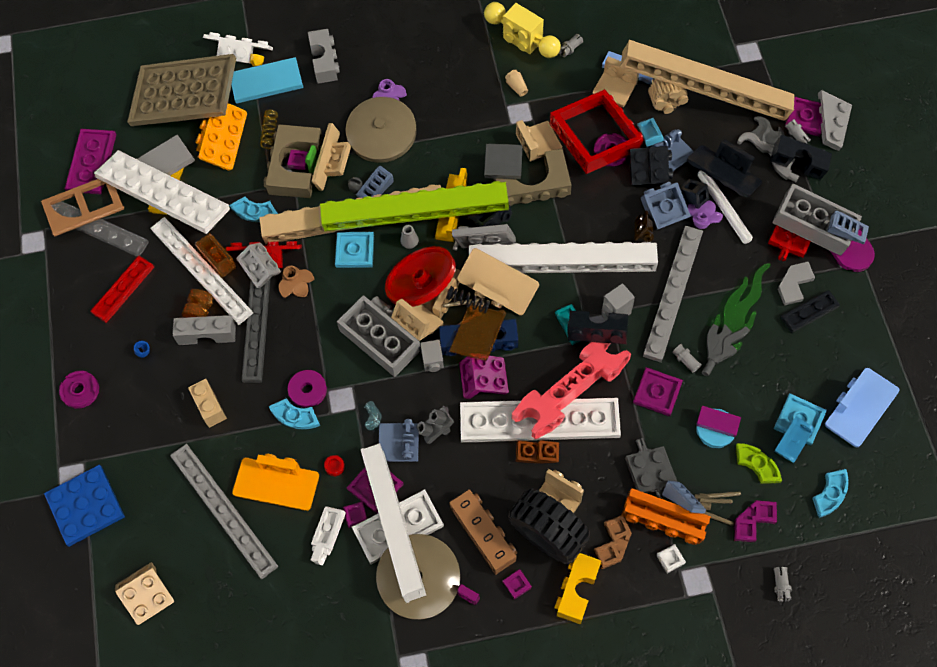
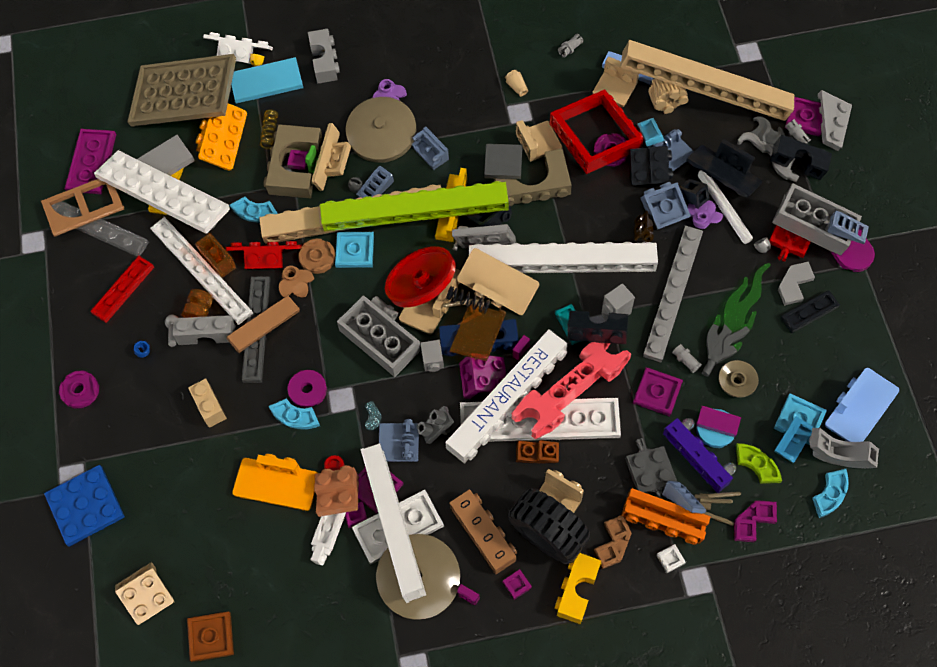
(169, 324): none -> light grey bar
(210, 636): none -> dark orange tile
(224, 511): light grey tile -> none
(258, 264): light grey bracket -> none
(263, 324): none -> medium nougat tile
(317, 256): none -> medium nougat tile
(336, 491): none -> nougat plate
(409, 238): light grey cone -> none
(416, 320): tan bracket -> none
(430, 148): none -> sand blue hinge
(506, 396): none -> white brick
(521, 347): none -> magenta tile
(522, 29): light yellow brick -> none
(697, 455): none -> dark purple piece
(744, 373): none -> dark tan dish
(763, 245): none -> light grey hinge
(782, 584): light grey pin -> none
(843, 452): none -> light grey arch

